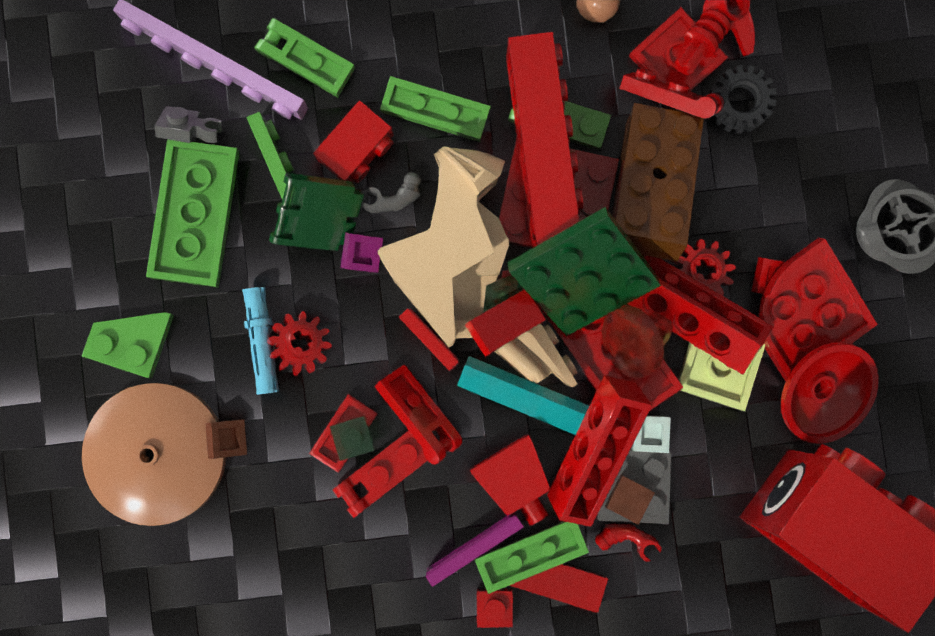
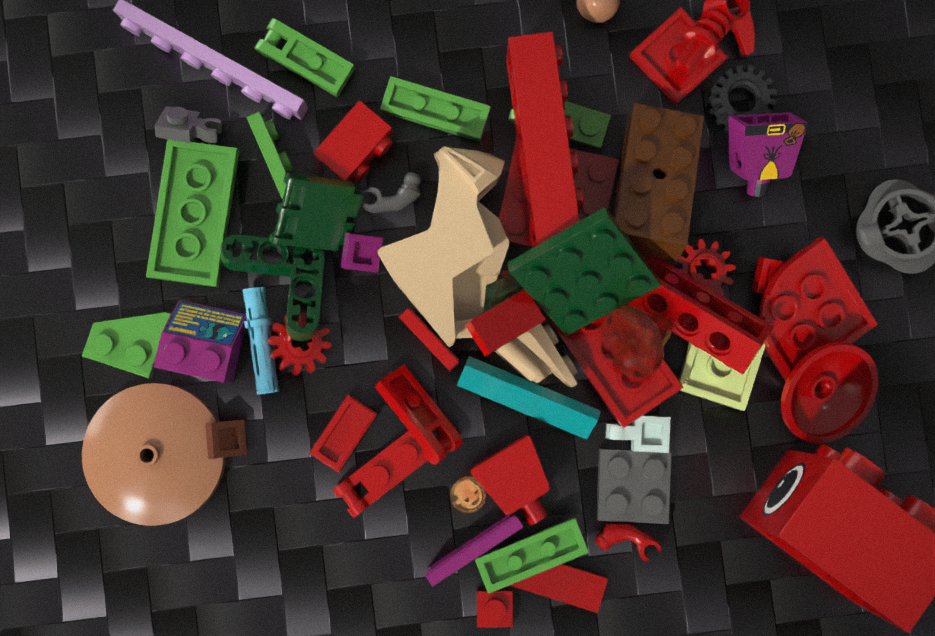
(201, 342): none -> magenta slope
(297, 271): none -> dark green beam
(352, 438): clear green plate -> none
(467, 495): none -> clear orange tile
(598, 450): red brick -> none
(629, 499): copper tile -> none
(673, 94): red plate -> none
(764, 147): none -> magenta torso

